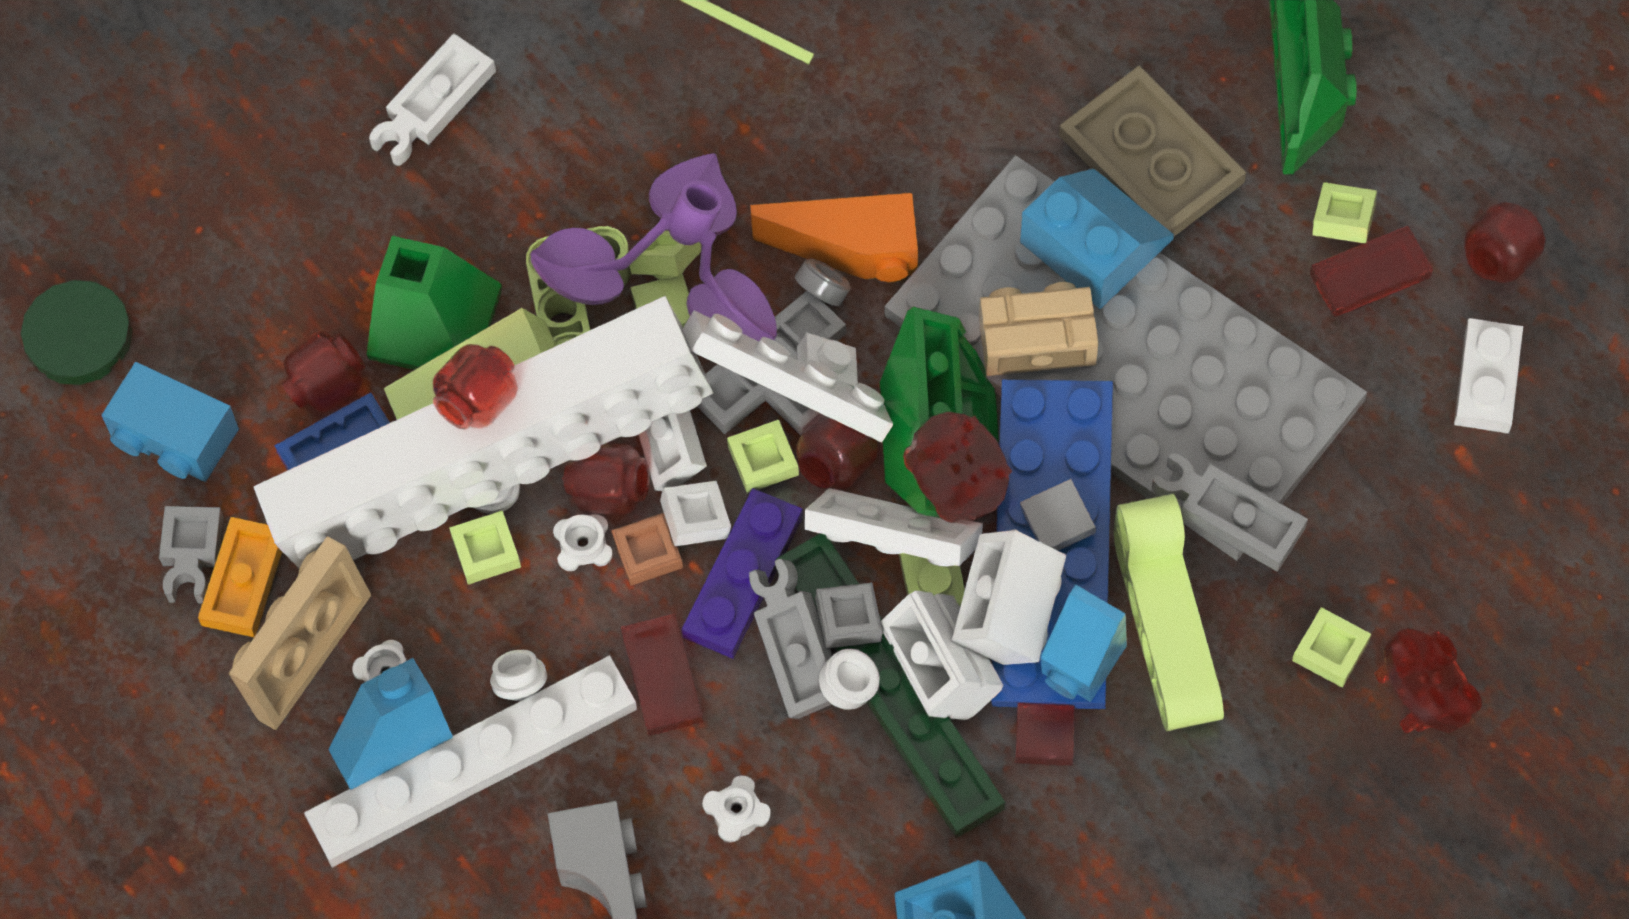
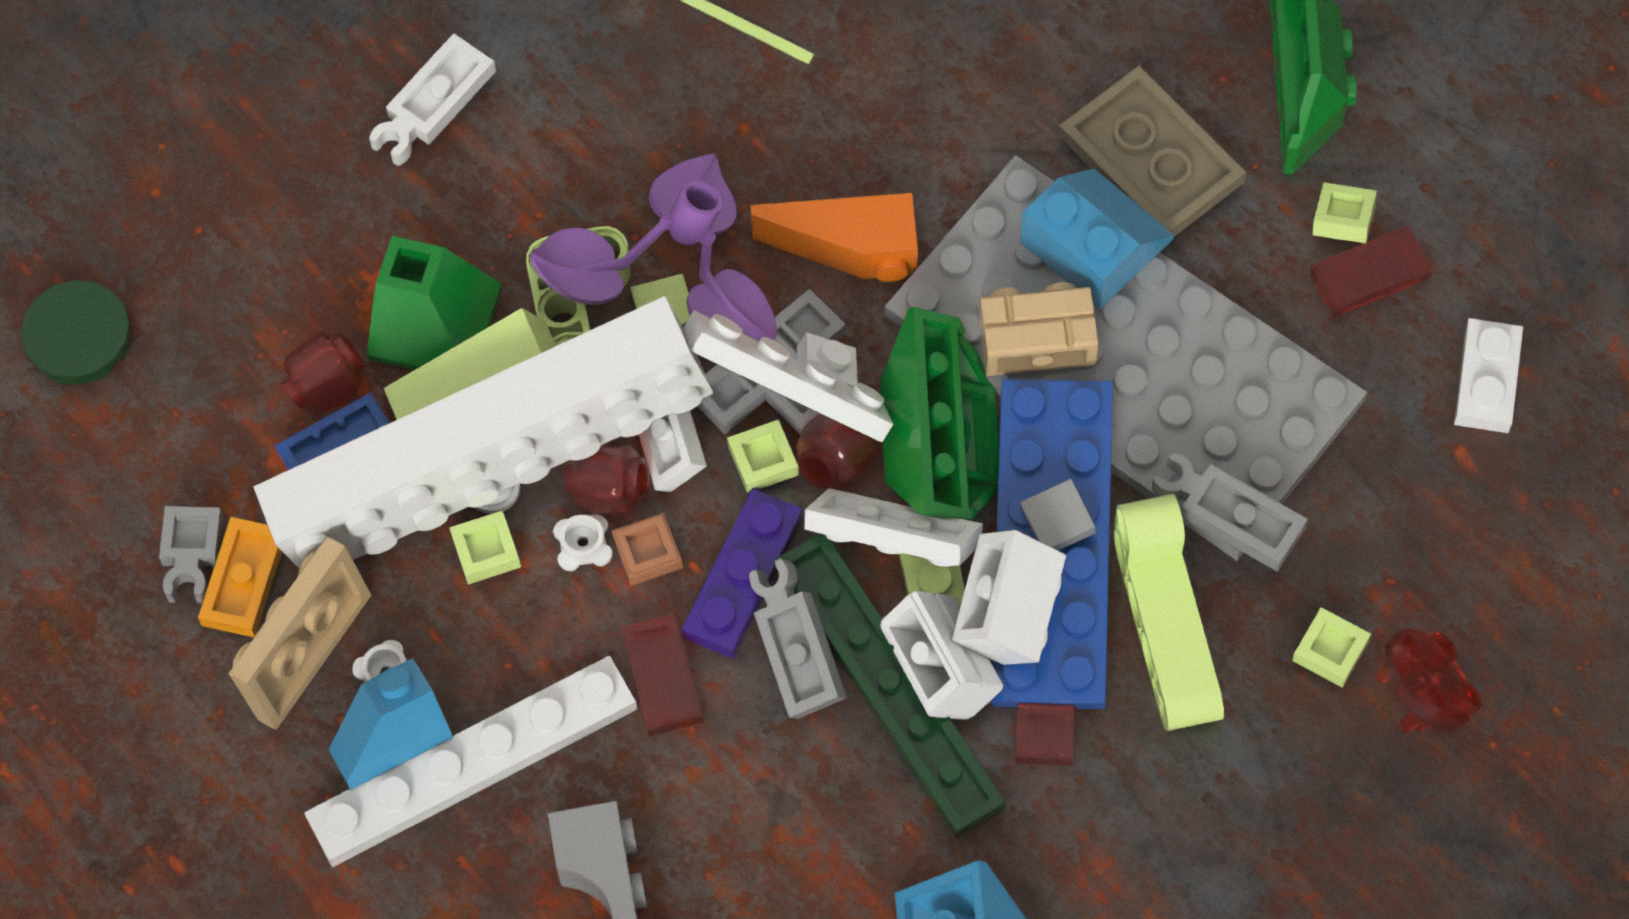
(170, 421): dark azure brick -> none
(474, 386): clear red head -> none
(517, 675): white plate -> none
(665, 258): yellowish green plate -> none
(695, 513): white plate -> none
(731, 824): white plate -> none
(823, 281): light grey tile -> none
(848, 615): light grey tile -> none
(849, 679): white tile -> none
(943, 446): clear red plate -> none
(1083, 645): dark azure slope -> none
(1504, 242): clear red head -> none

